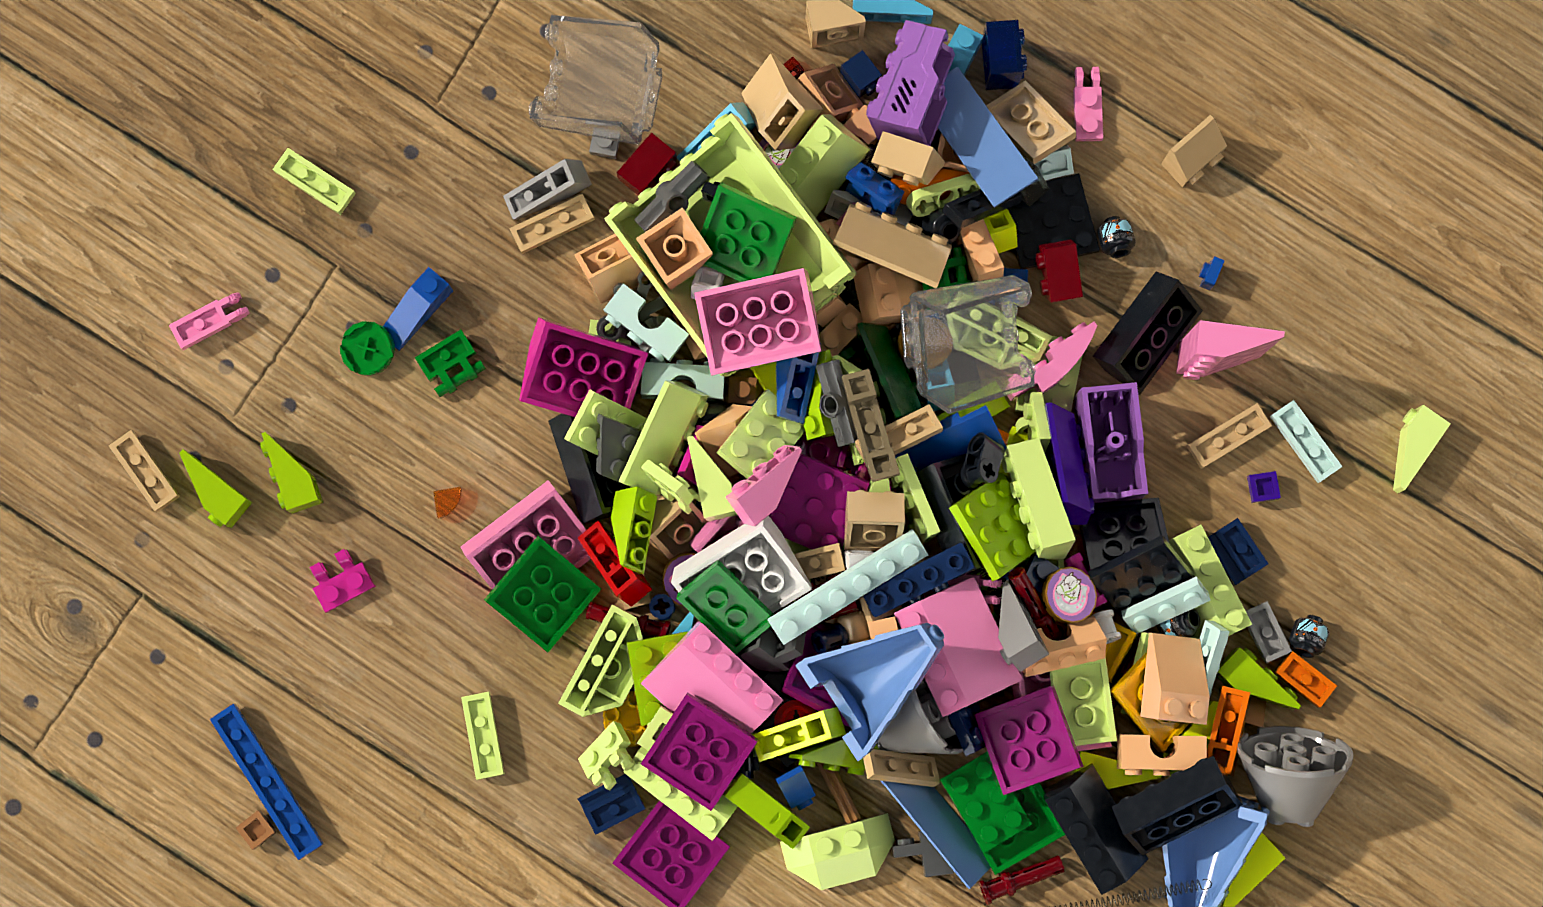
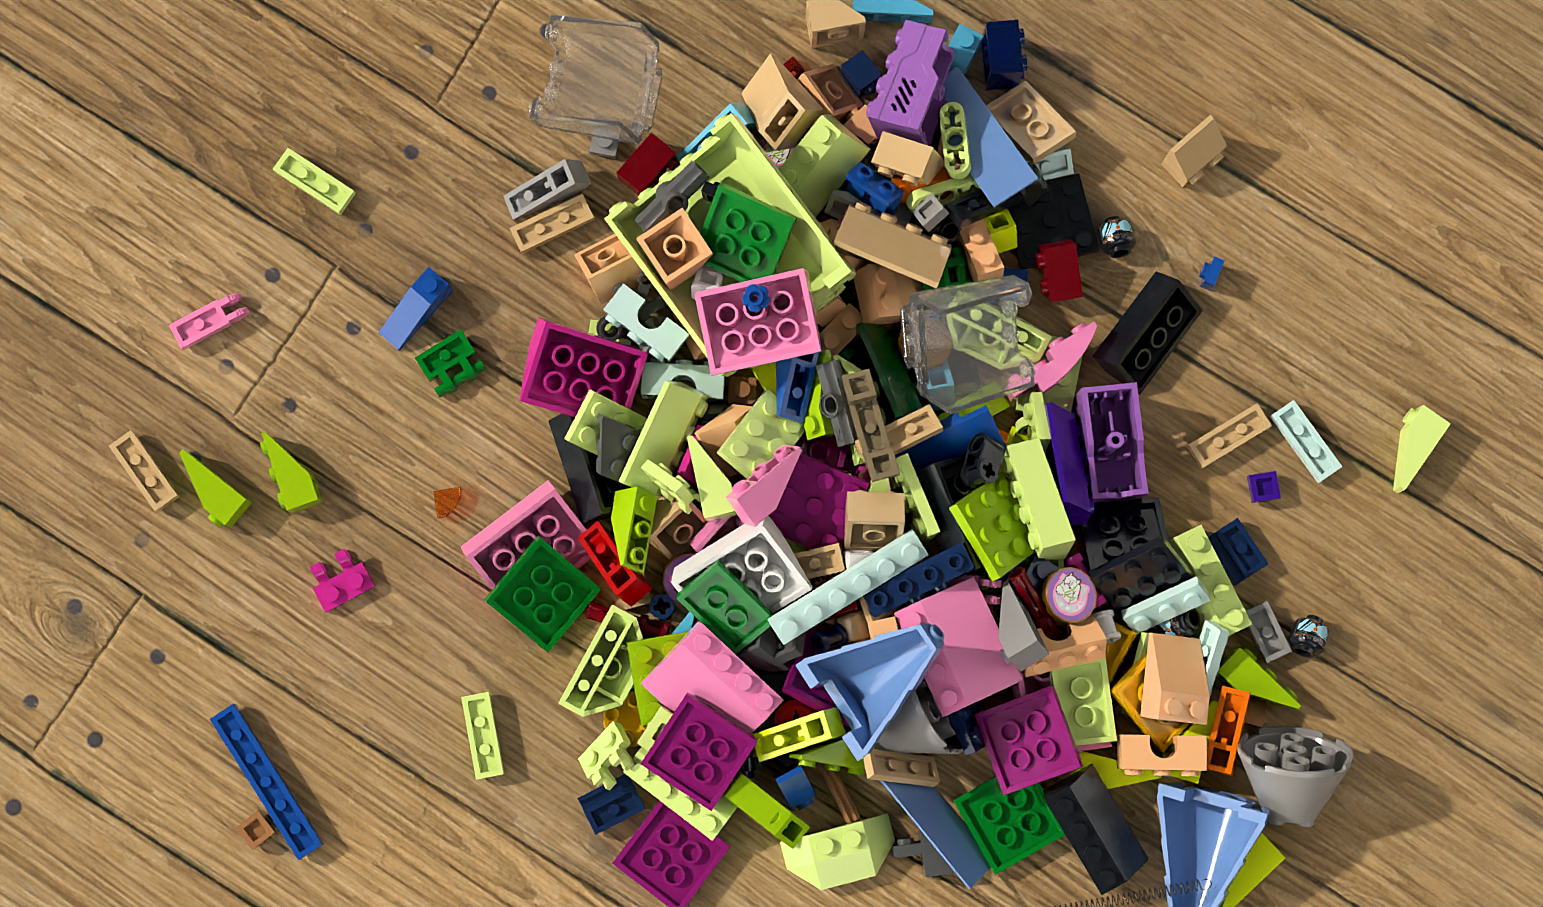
(367, 348): green tile -> none
(756, 305): none -> blue plate
(930, 212): none -> light grey plate
(961, 149): none -> yellowish green beam
(982, 804): green plate -> none
(1008, 883): dark red pin -> none
(1088, 107): bright pink hinge -> none
(1177, 805): black slope -> none
(1220, 346): bright pink slope -> none
(1305, 679): orange plate -> none

